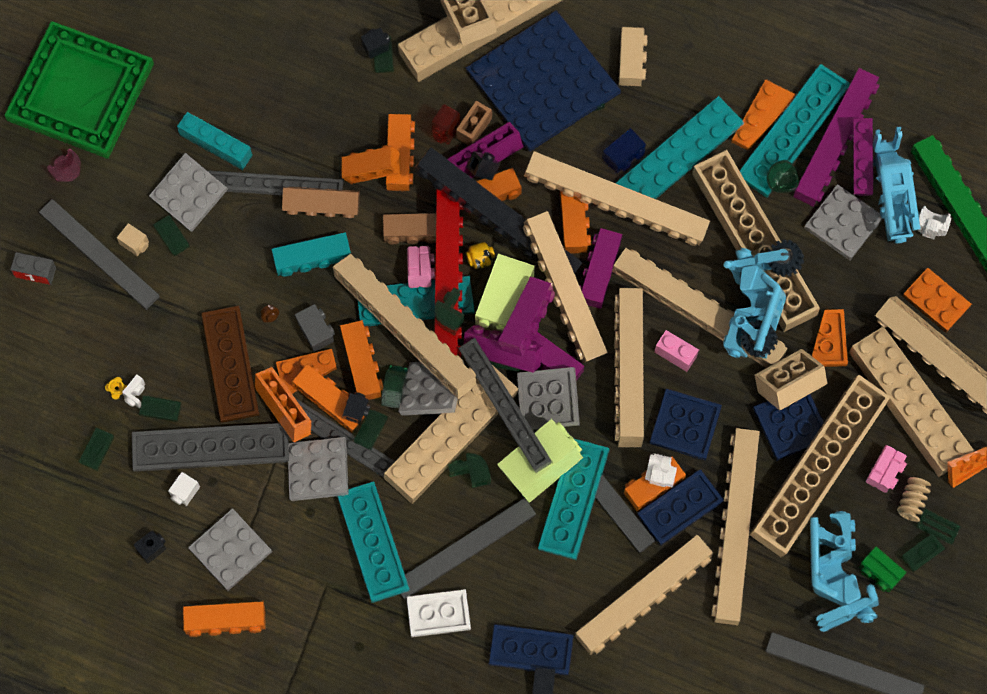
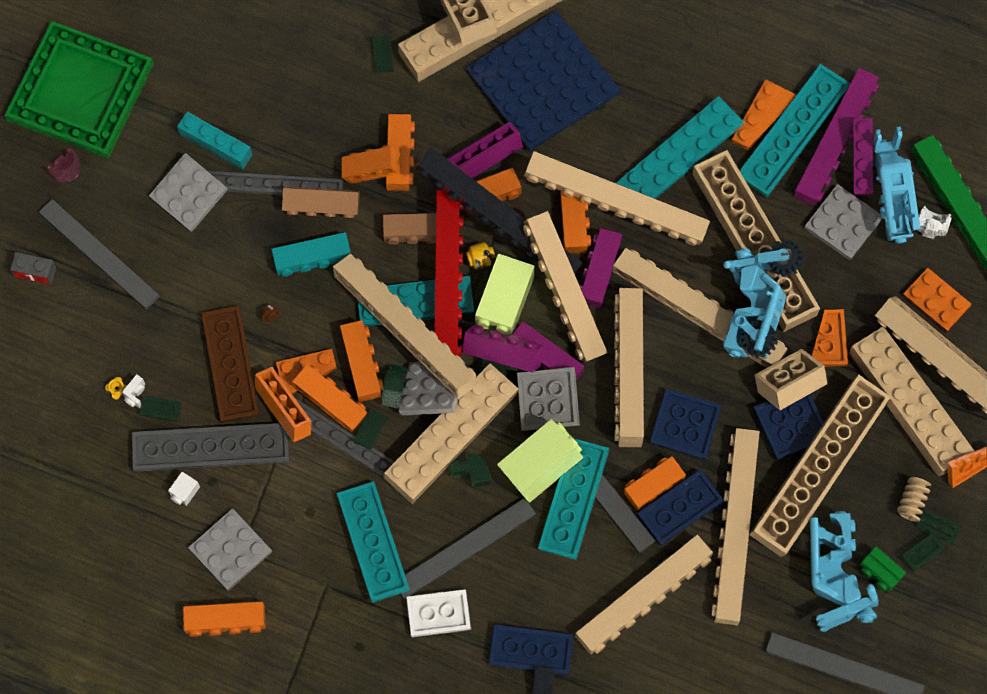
(96, 449): clear green plate -> none
(133, 240): tan brick -> none
(150, 546): black brick -> none
(171, 235): clear green plate -> none
(314, 327): dark grey brick -> none
(318, 469): light grey plate -> none
(356, 408): black brick -> none
(375, 42): black brick -> none
(419, 266): bright pink brick -> none
(445, 124): clear red brick -> none
(446, 316): clear green brick -> none
(474, 123): medium nougat brick -> none
(482, 165): black brick -> none
(505, 405): dark grey tile -> none
(526, 316): magenta brick -> none
(624, 151): clear blue brick -> none
(632, 56): tan brick -> none
(660, 471): white hair -> none
(676, 351): bright pink brick -> none
(782, 177): clear green helmet -> none
(886, 469): bright pink brick -> none

